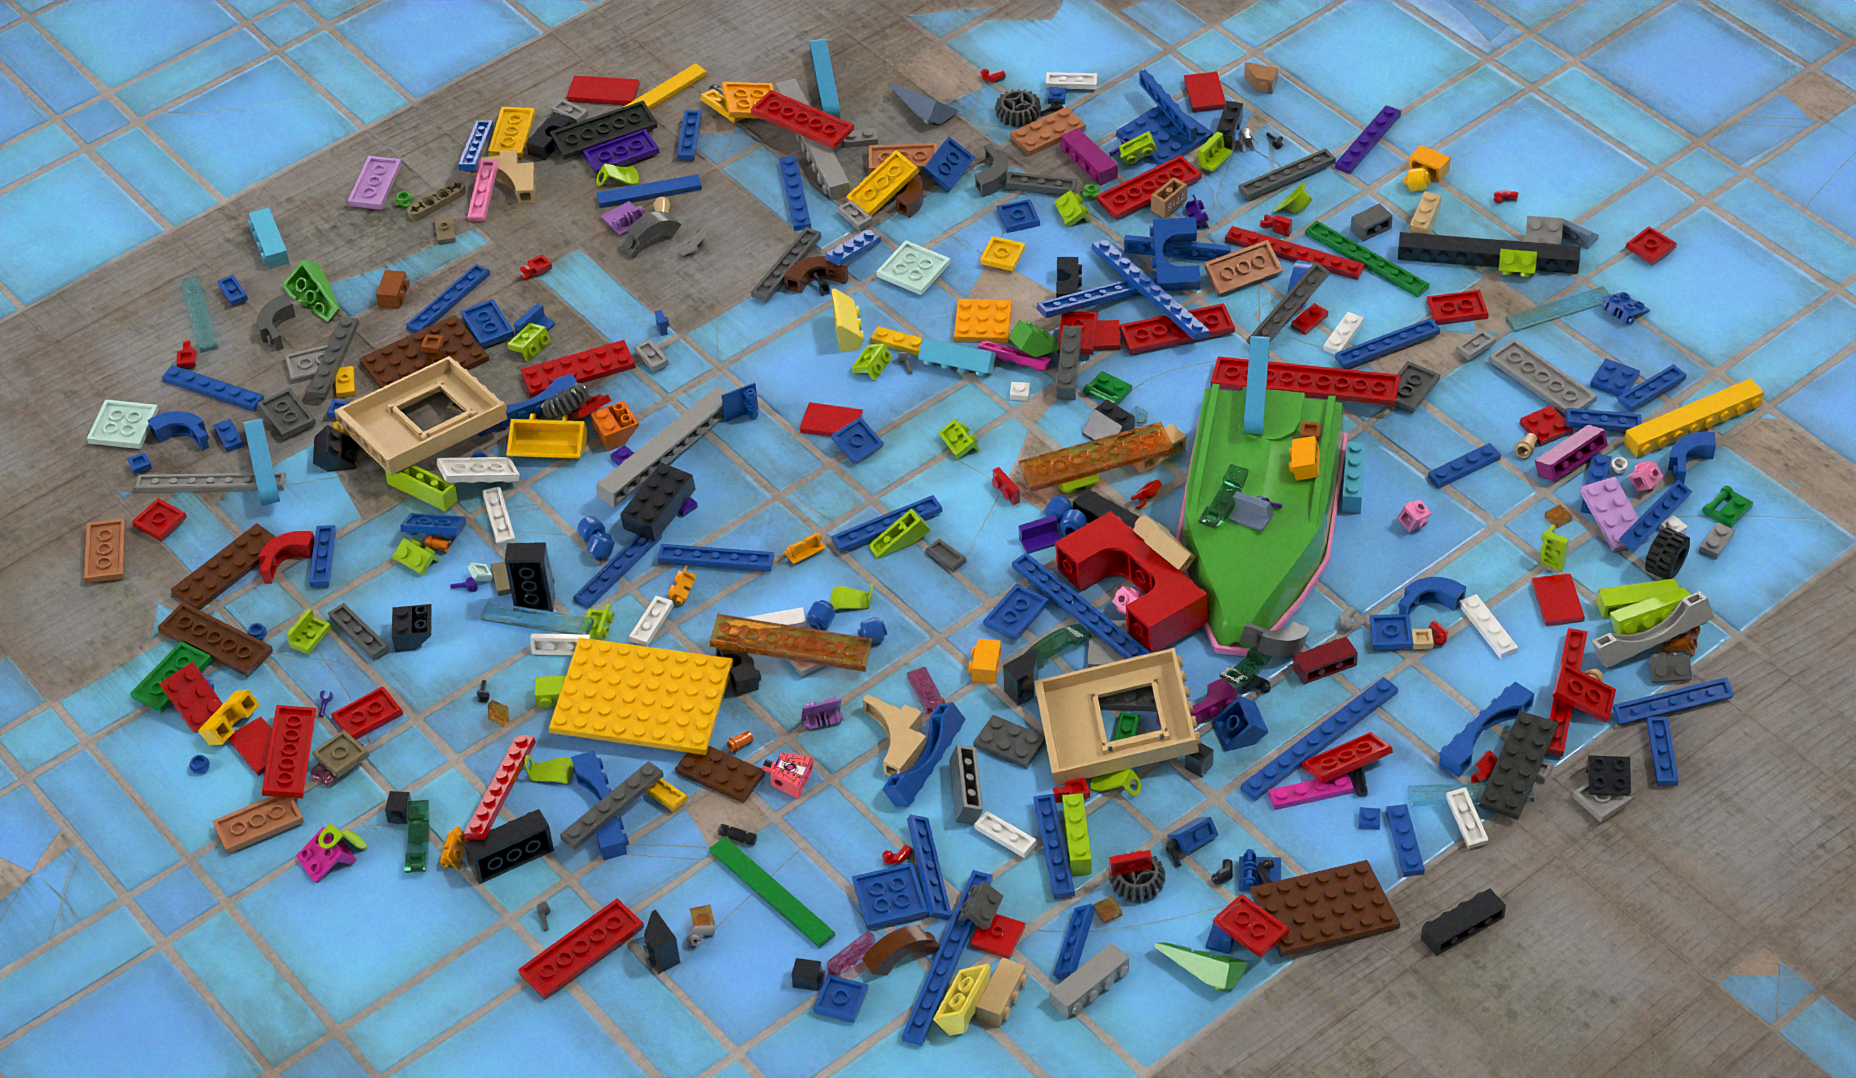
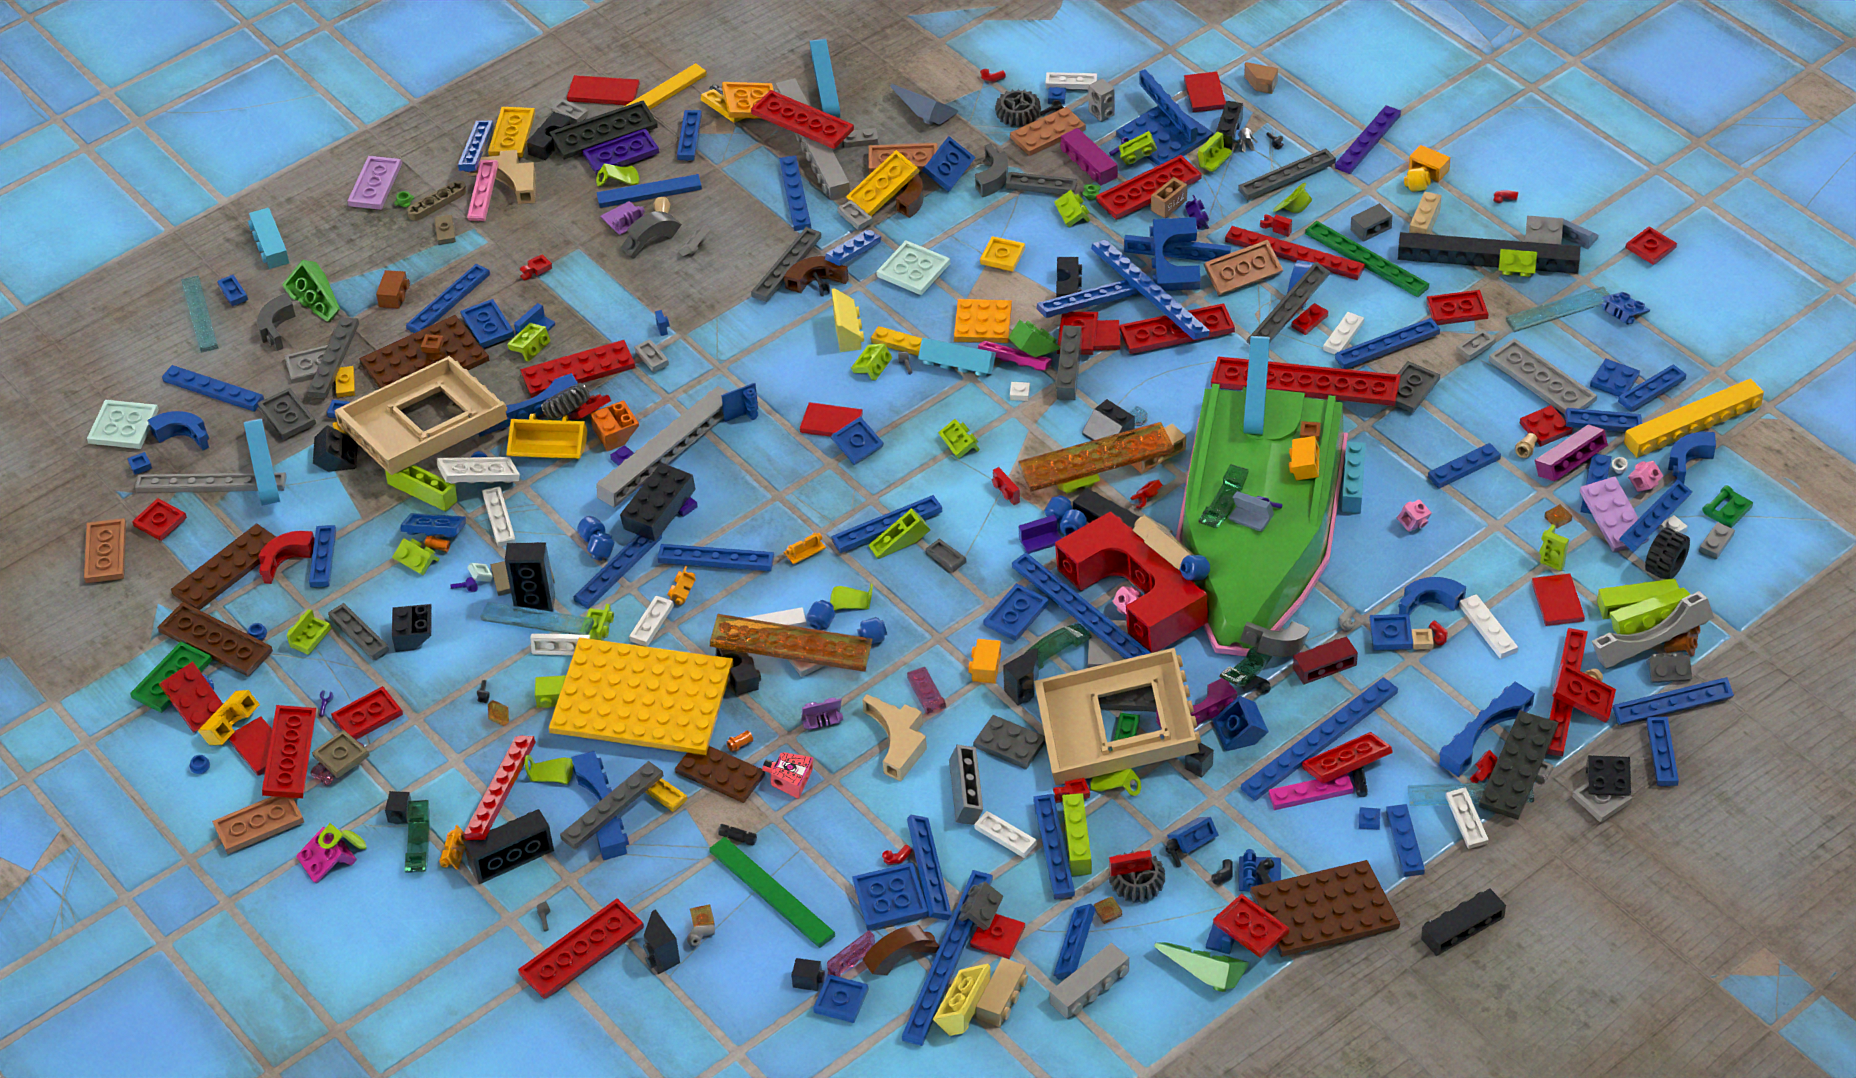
(187, 357): red plate -> none
(228, 435): blue plate -> none
(943, 727): blue arch -> none
(1018, 216): blue tile -> none
(1101, 100): none -> light grey brick
(1108, 387): green plate -> none
(1194, 567): none -> blue head

